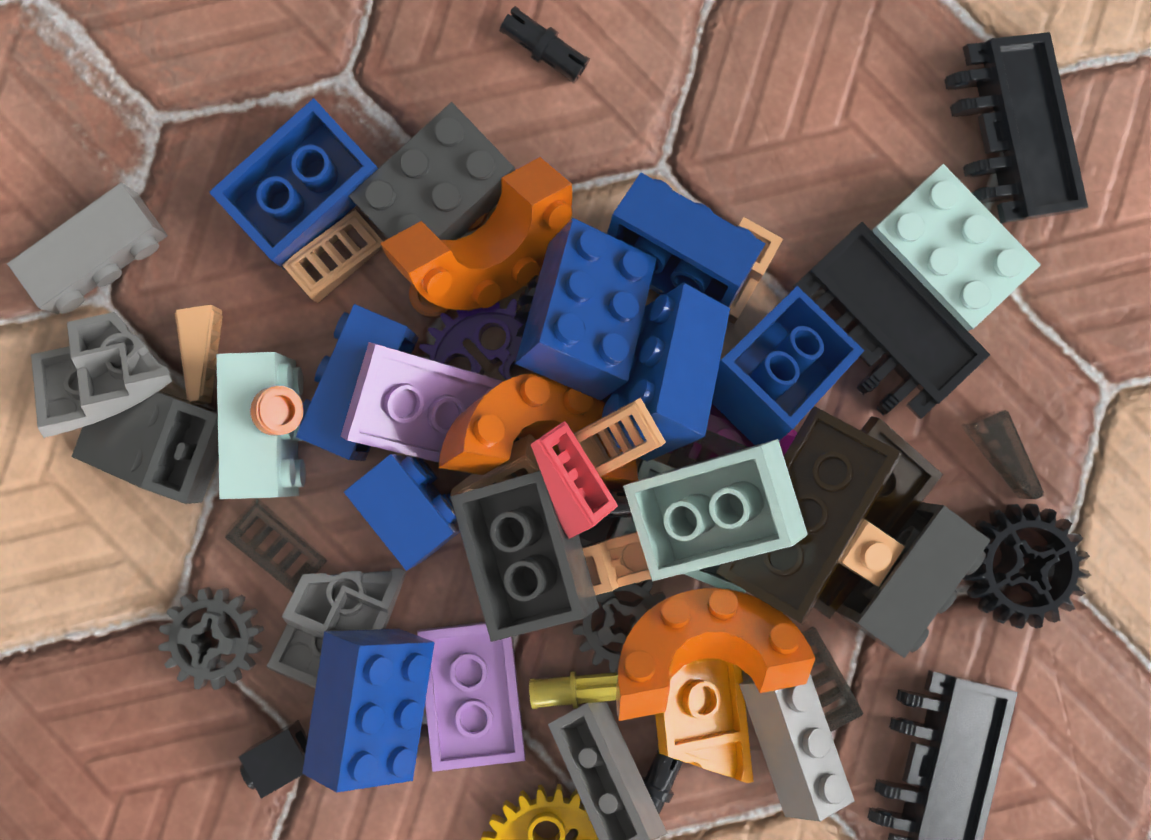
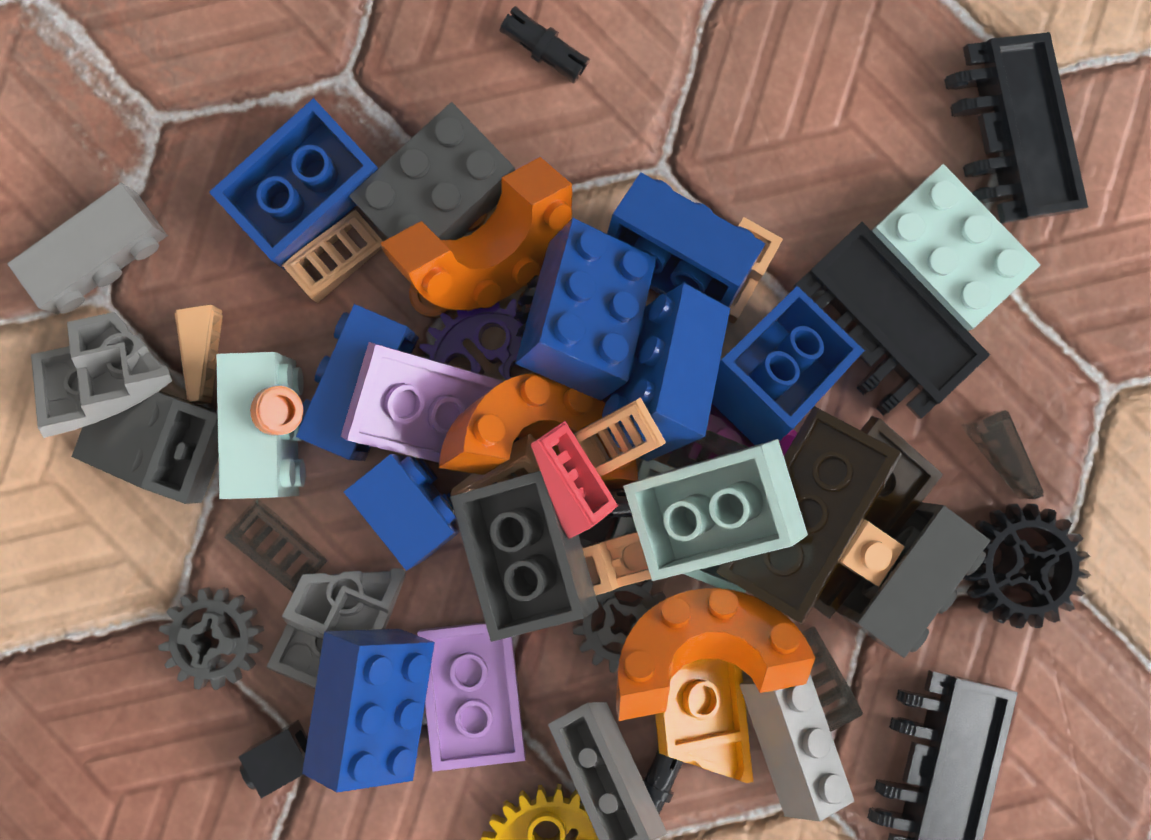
(573, 690): light yellow axle -> none

